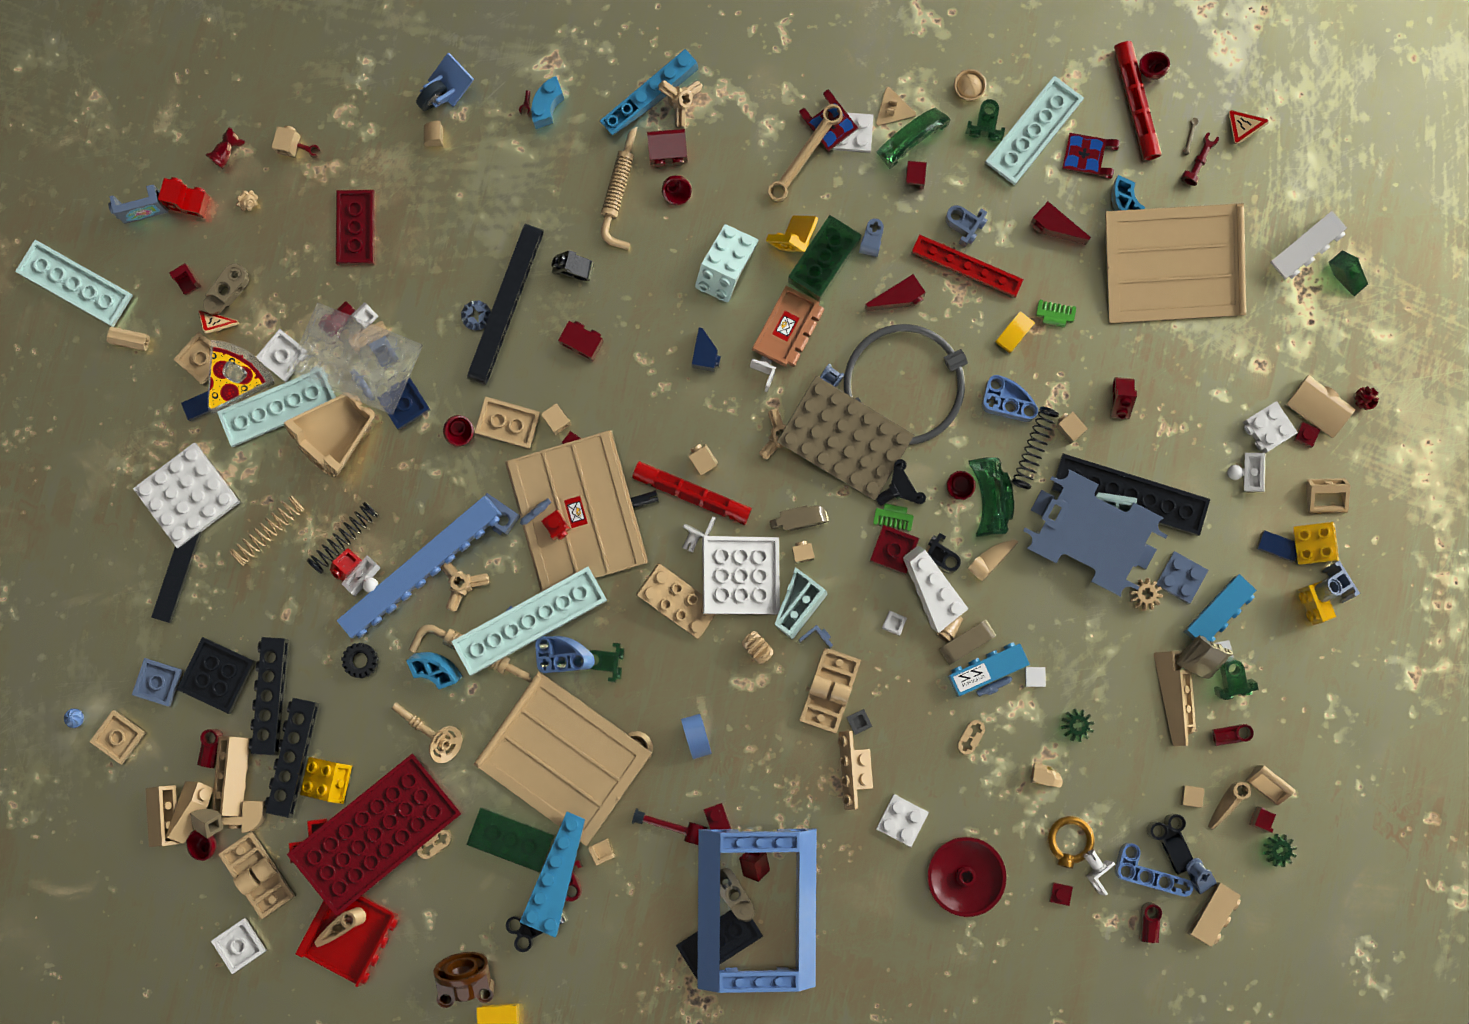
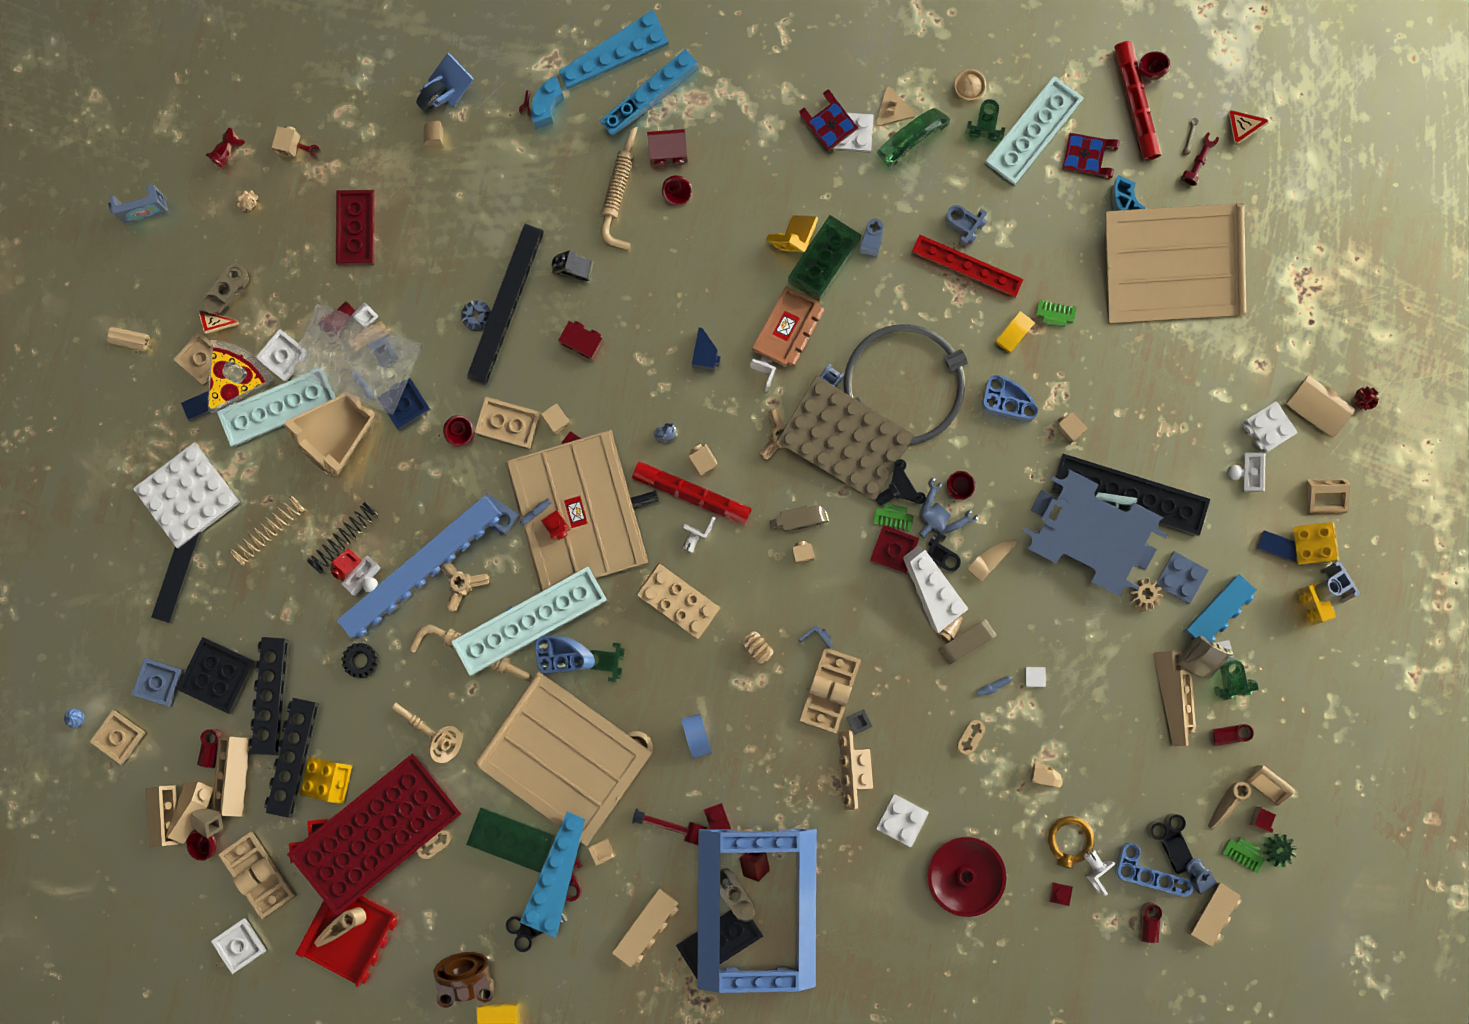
(74, 283): light aqua plate -> none
(179, 198): red brick -> none
(185, 279): dark red panel -> none
(252, 817): tan brick -> none
(435, 668): dark azure brick -> none
(627, 45): none -> dark azure wing
(645, 927): none -> tan brick
(666, 432): none -> sand blue plate
(680, 98): tan bush -> none
(725, 263): light aqua bracket -> none
(740, 575): white plate -> none
(799, 604): light aqua wedge -> none
(805, 152): tan piece -> none
(894, 623): white tile -> none
(901, 295): dark red slope -> none
(916, 173): dark red panel -> none
(937, 516): none -> sand blue piece
(988, 670): dark azure brick -> none
(996, 496): clear green windscreen -> none
(1047, 411): black piece -> none
(1056, 224): dark red slope -> none
(1072, 720): clear green gear -> none
(1123, 397): dark red pin -> none
(1192, 796): tan tile -> none
(1248, 850): none -> bright green piece
(1307, 434): dark red plate -> none
(1308, 245): white wedge -> none
(1348, 272): clear green slope -> none

